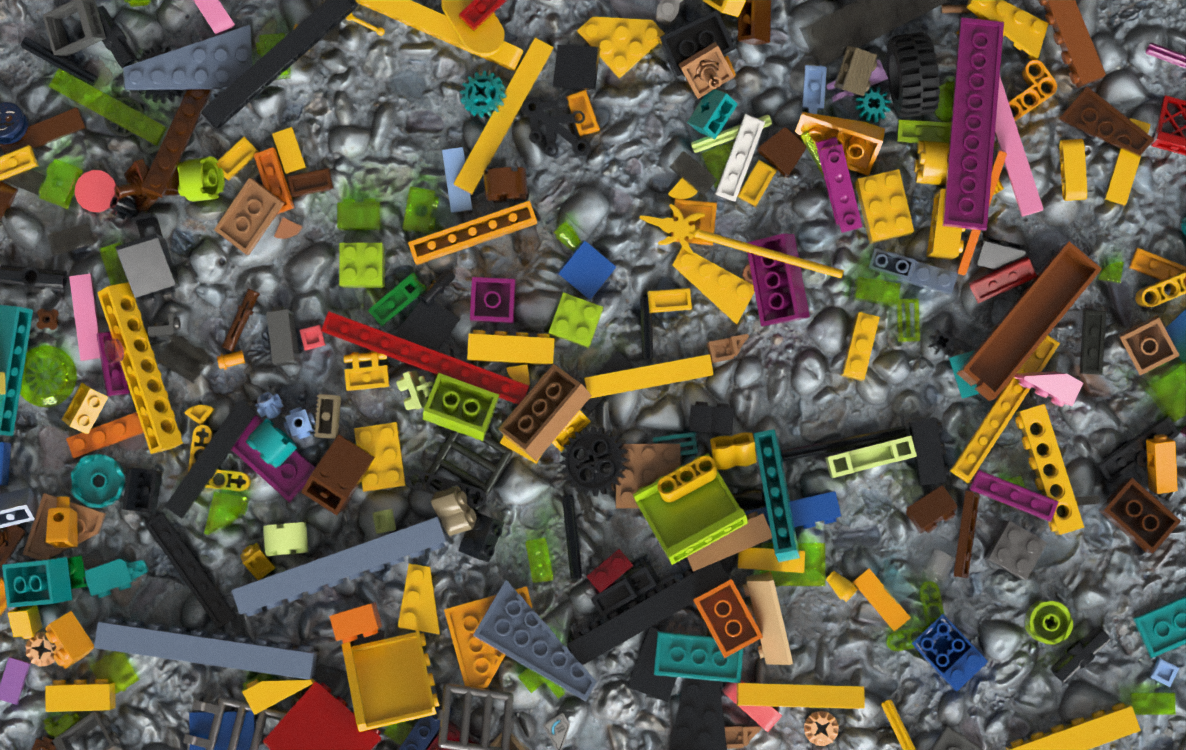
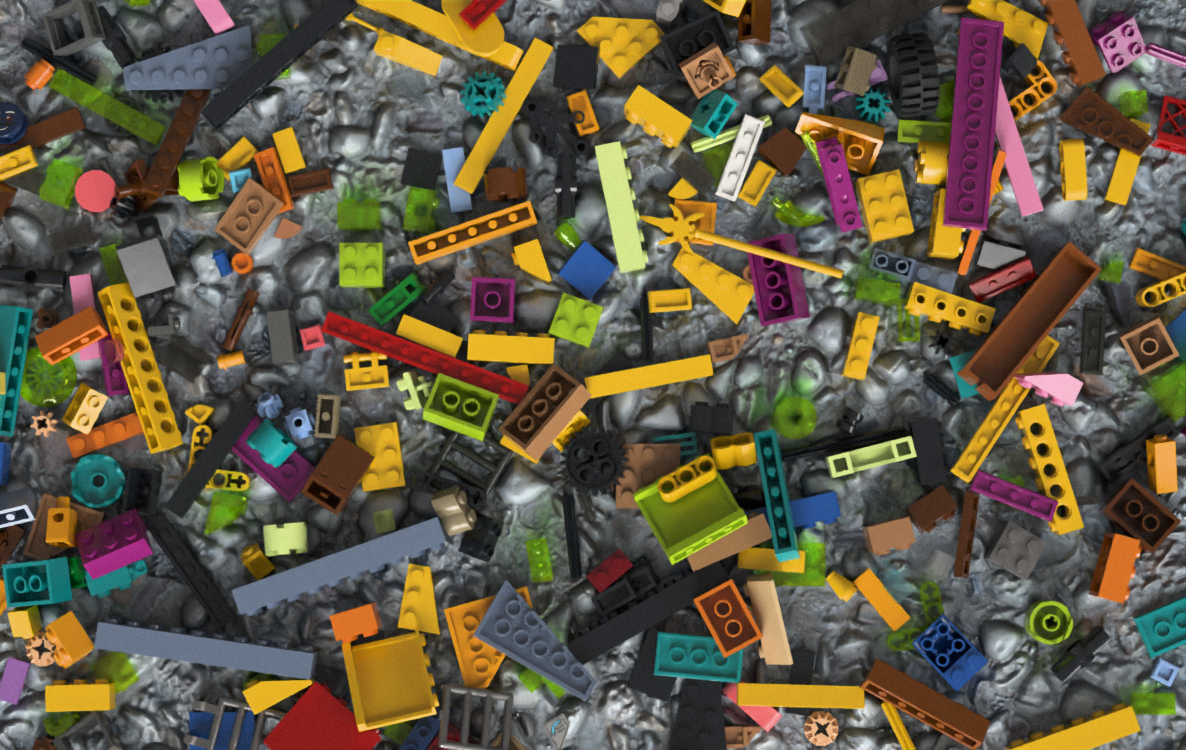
(39, 74): none -> orange brick
(49, 421): none -> light nougat gear
(71, 335): none -> orange brick
(114, 544): none -> magenta brick
(222, 262): none -> blue pin
(239, 178): none -> medium azure tile
(242, 263): none -> orange tile
(407, 53): none -> yellow slope
(421, 169): none -> black piece
(429, 336): none -> yellow tile
(531, 260): none -> yellow slope
(566, 185): none -> black piece
(620, 207): none -> yellowish green brick
(657, 117): none -> yellow brick
(781, 86): none -> yellow tile
(792, 215): none -> clear neon green bar
(801, 407): none -> clear neon green brick
(801, 674): none -> black tile
(849, 421): none -> black wheel
(889, 534): none -> medium nougat brick
(925, 704): none -> dark orange brick
(941, 389): none -> black axle
(949, 308): none -> yellow brick
(1020, 61): none -> black slope
(1115, 567): none -> orange brick
(1118, 40): none -> magenta bracket
(1133, 103): none -> clear neon green brick

